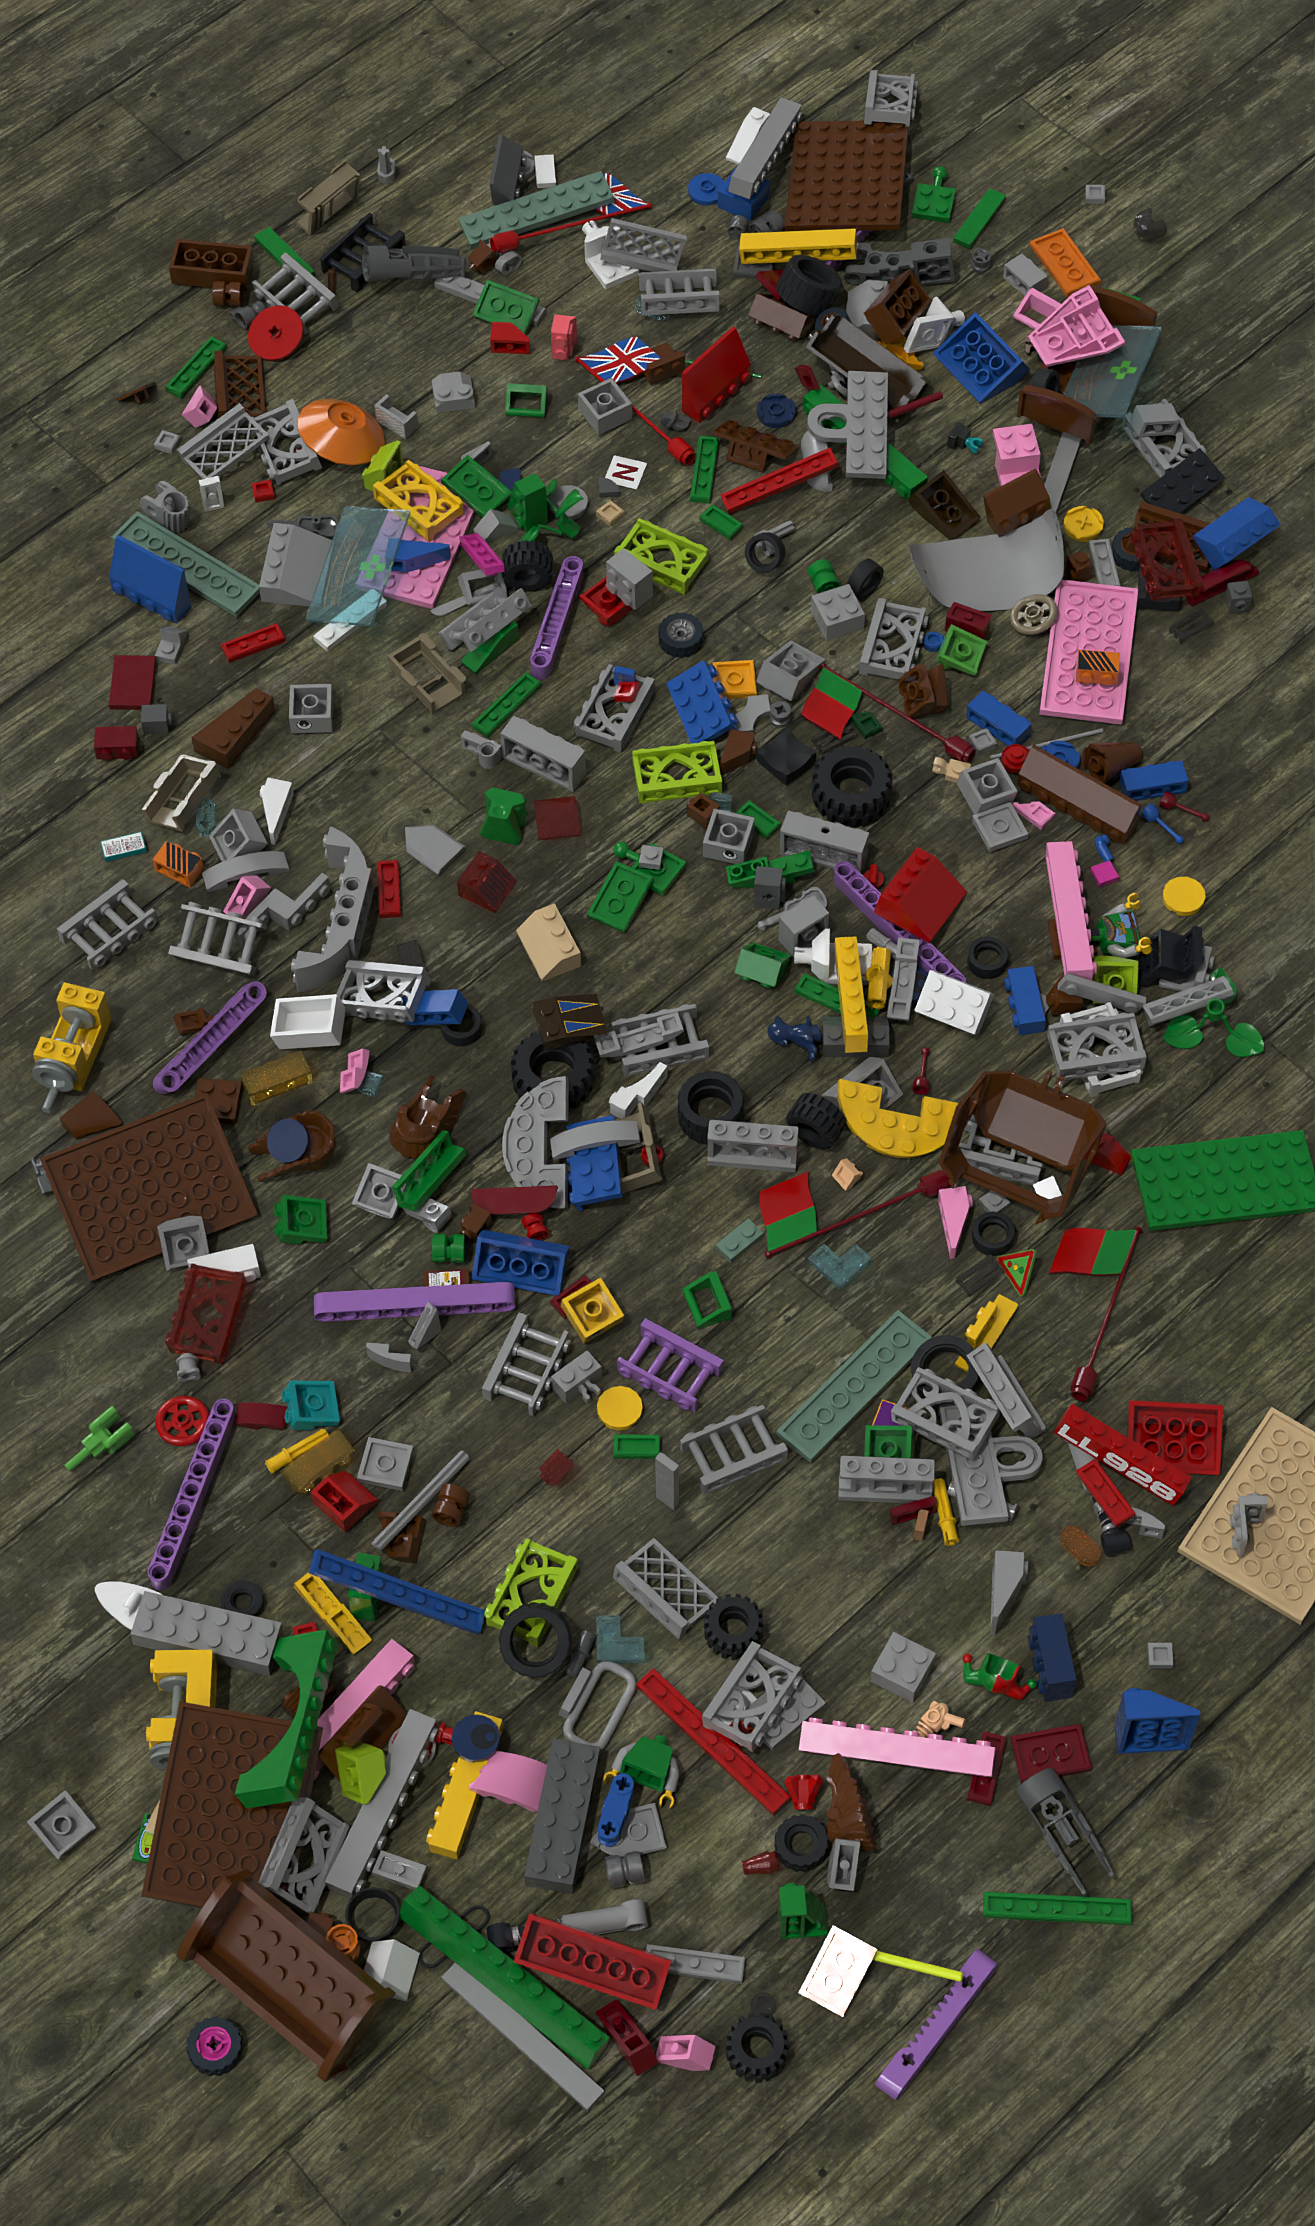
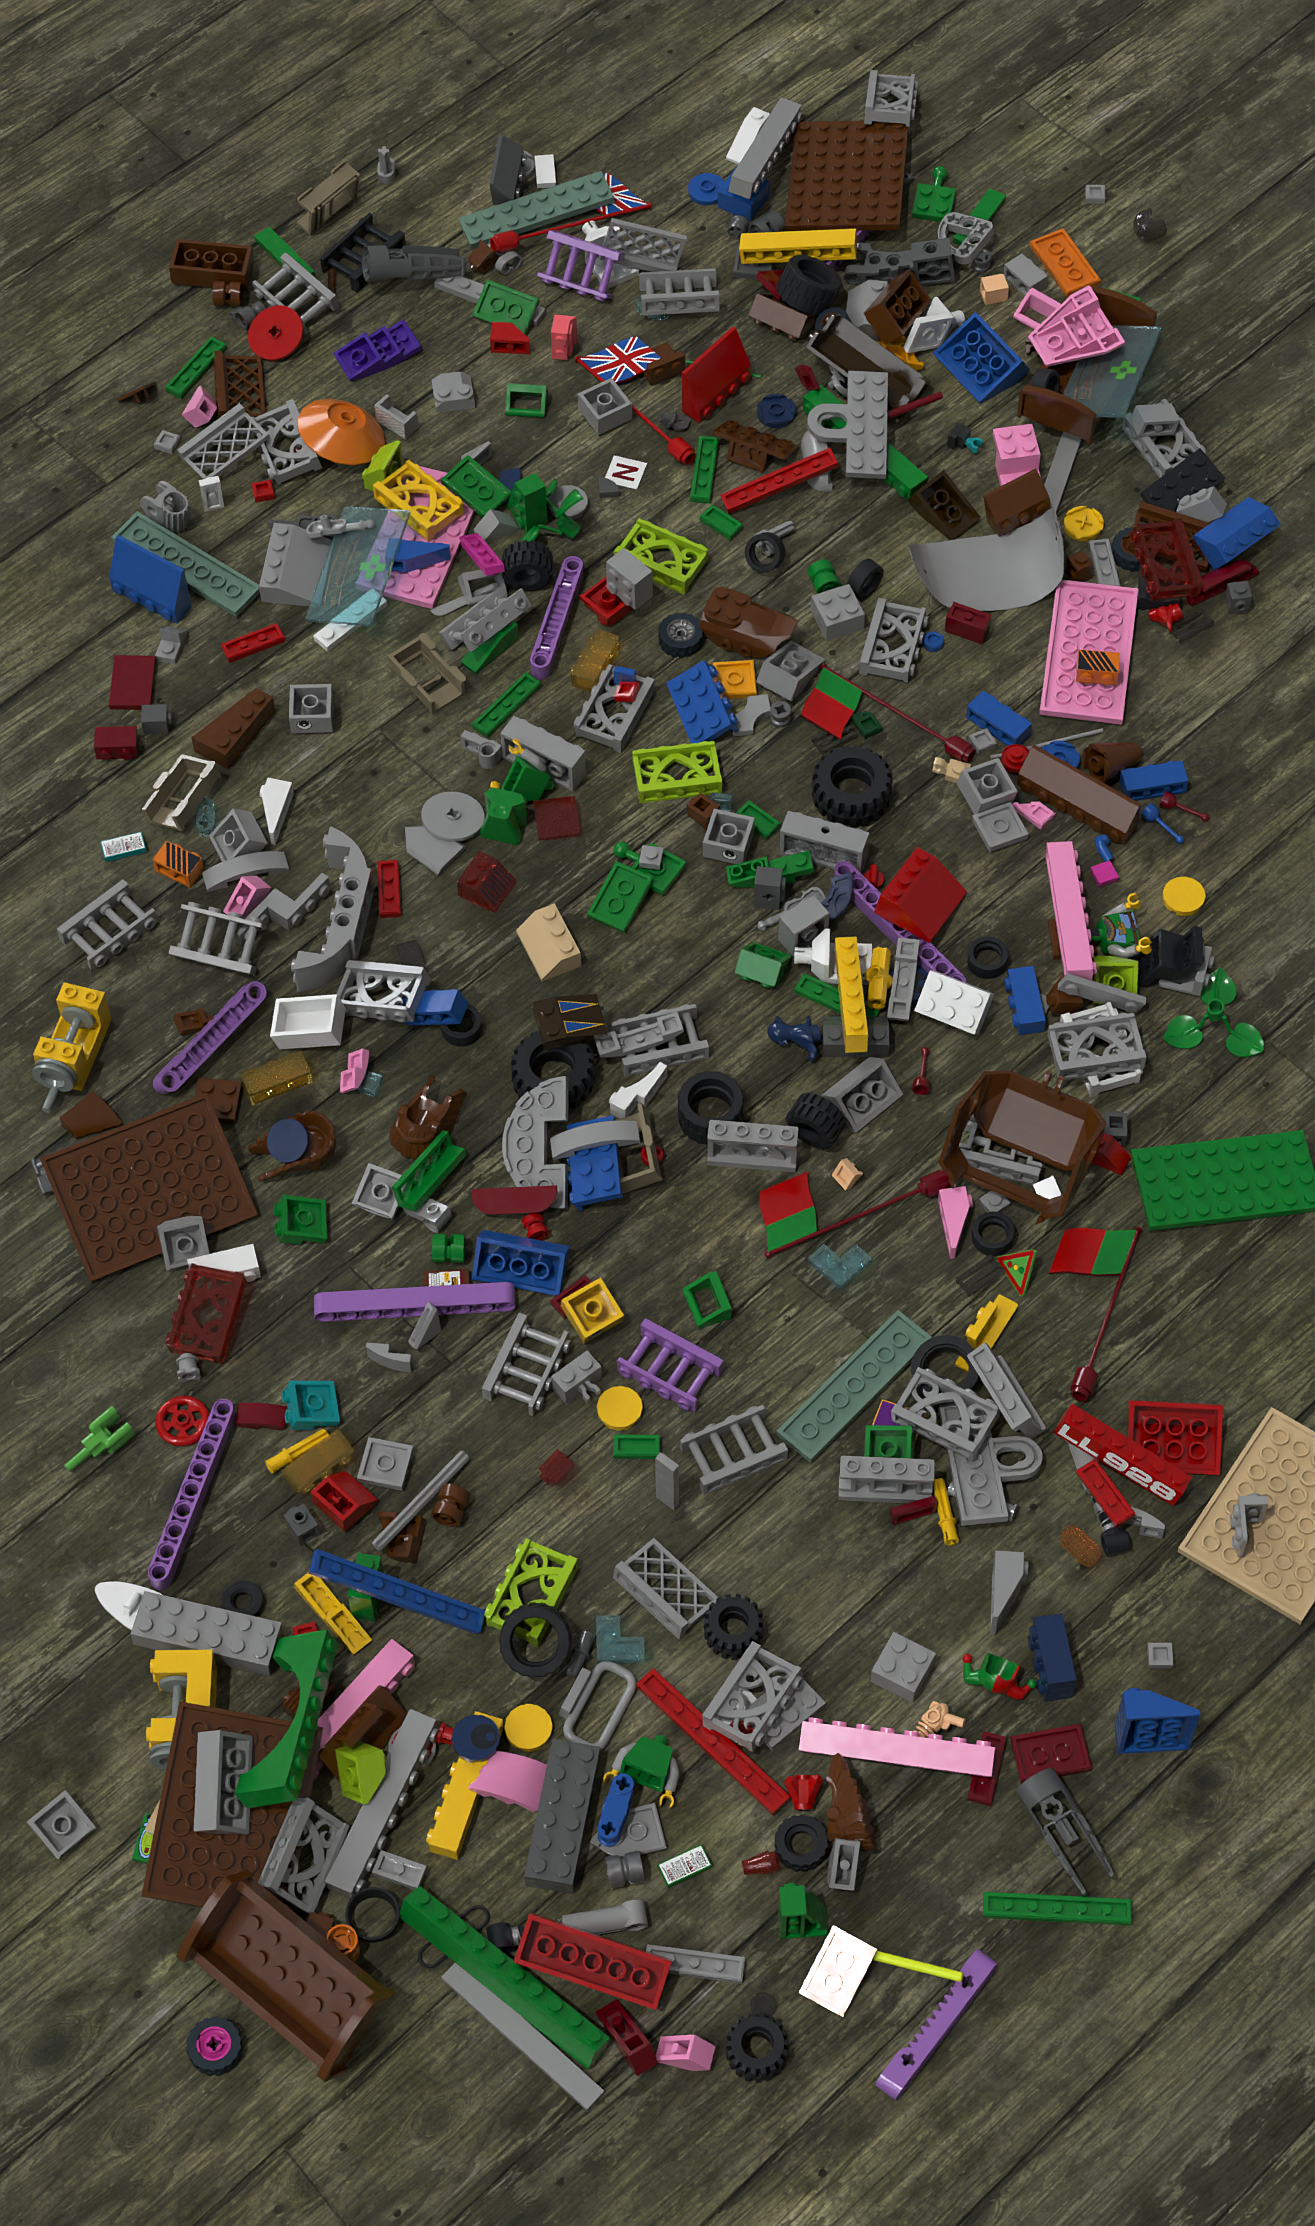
(219, 1765): none -> light grey slope
(301, 1524): none -> dark grey brick
(326, 527): none -> light grey piece
(377, 351): none -> dark purple slope
(392, 1966): white slope -> none
(466, 818): none -> light grey piece
(475, 1222): reddish brown brick -> none
(527, 775): none -> green torso
(528, 1727): none -> yellow tile
(594, 251): none -> medium lavender fence
(596, 657): none -> clear yellow brick
(610, 513): tan tile -> none
(684, 1866): none -> tile
(738, 750): reddish brown slope -> none
(739, 1240): sand green plate -> none
(743, 625): none -> reddish brown slope
(786, 757): black brick -> none
(839, 895): none -> dark blue tile
(882, 941): light grey axle -> none
(891, 1131): yellow plate -> none
(921, 1525): medium nougat tile -> none
(924, 690): reddish brown piece -> none
(961, 650): bright green slope -> none
(980, 231): none -> light grey beam
(994, 289): none -> light nougat panel
(1033, 614): dark tan plate -> none
(1116, 1126): none -> dark grey brick
(1166, 615): none -> red animal
(1186, 1001): light grey fence -> none
(1204, 505): none -> light grey brick

